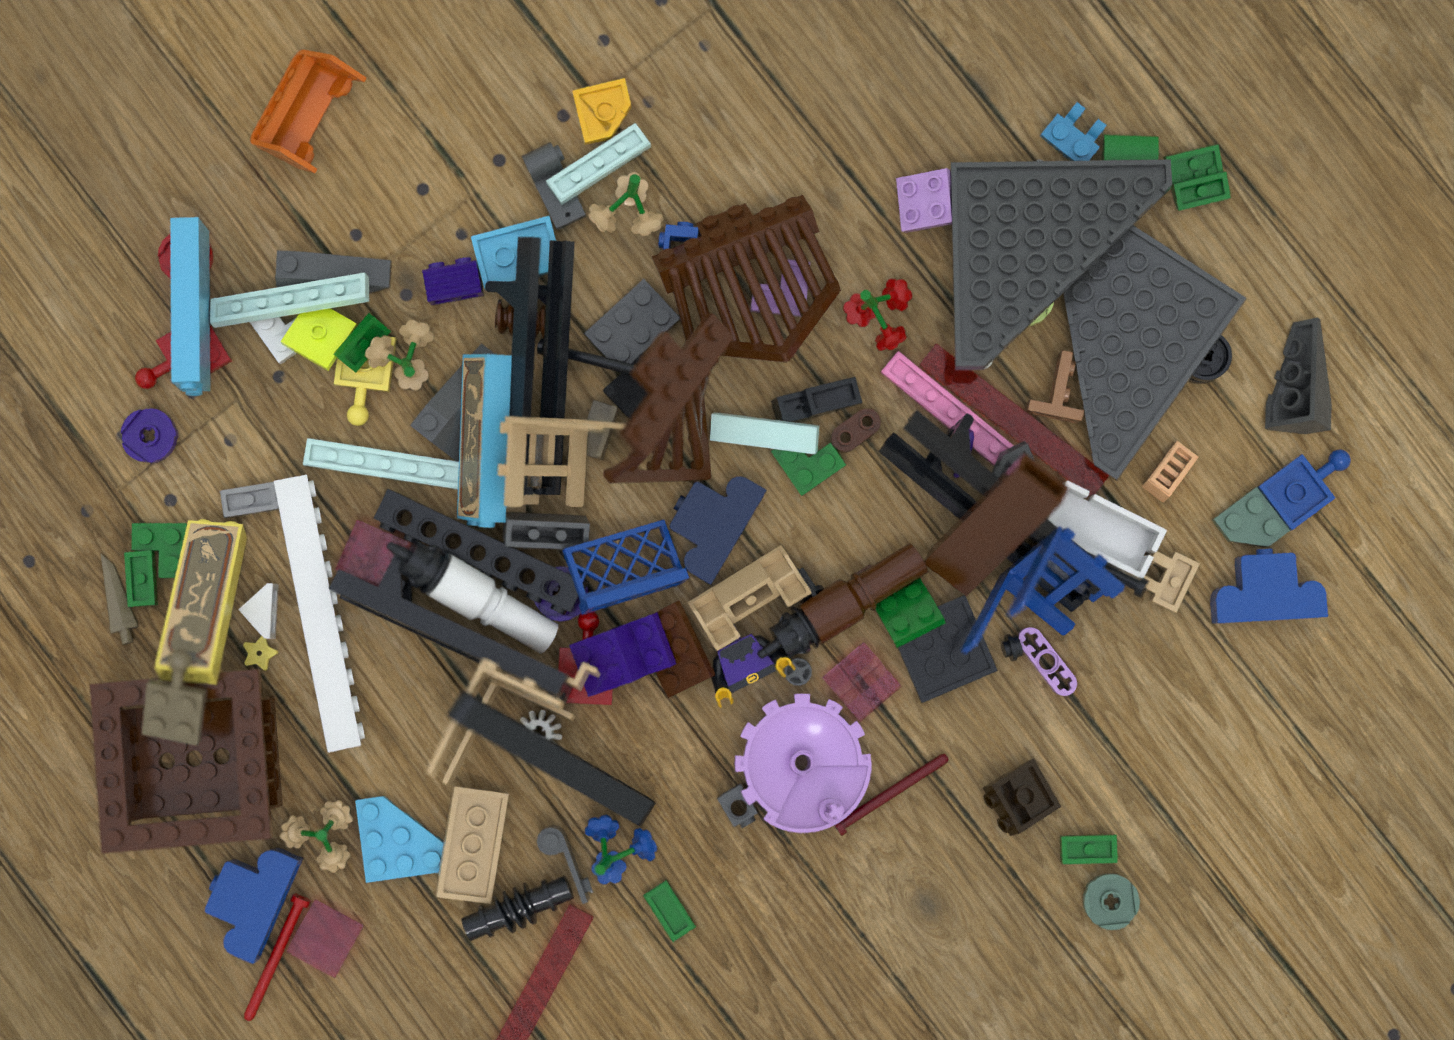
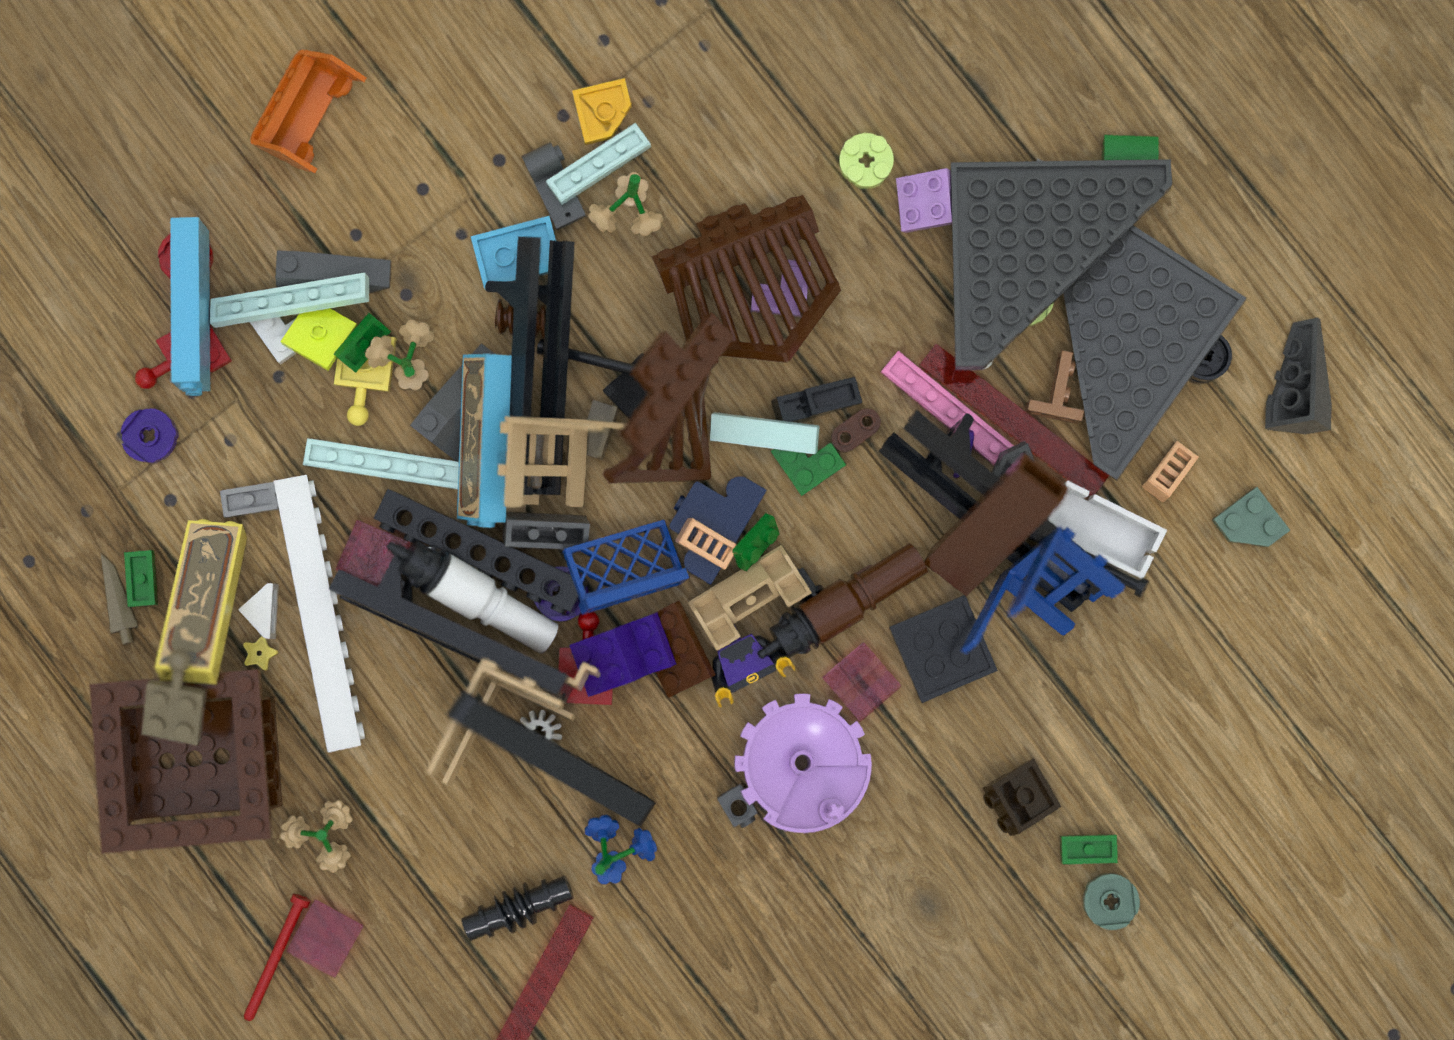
(160, 537): green plate -> none
(252, 900): blue brick -> none
(394, 842): medium azure plate -> none
(453, 281): dark purple brick -> none
(471, 844): tan plate -> none
(554, 841): dark grey door -> none
(632, 324): dark grey plate -> none
(669, 910): green tile -> none
(681, 232): blue bracket -> none
(692, 546): none -> light nougat slope
(756, 542): none -> green plate
(800, 675): dark grey wheel -> none
(856, 172): none -> yellowish green plate
(864, 308): red plant -> none
(891, 792): dark red bar -> none
(909, 613): green plate -> none
(1011, 647): black plate -> none
(1065, 673): lavender beam -> none
(1070, 140): dark azure plate -> none
(1174, 580): tan plate -> none
(1198, 177): green slope -> none
(1267, 591): blue brick -> none
(1299, 490): blue plate -> none

